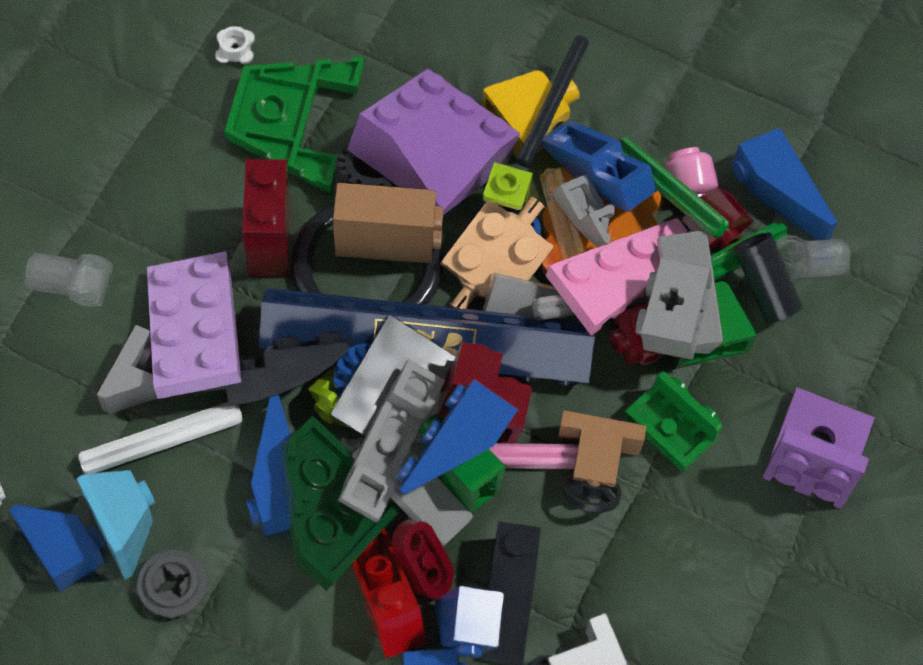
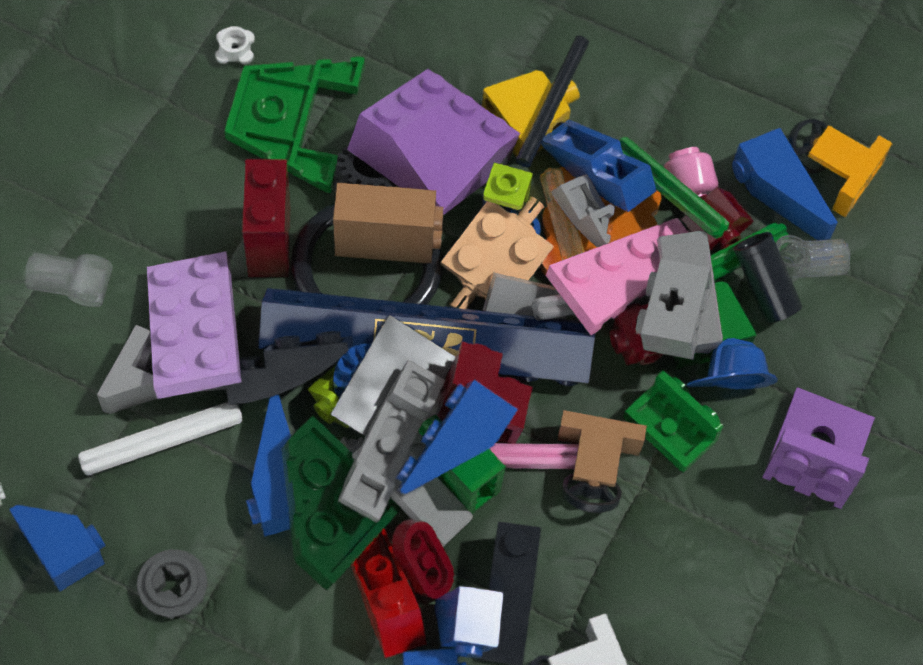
(120, 513): medium azure slope -> none
(737, 366): none -> blue piece
(843, 157): none -> light orange piece

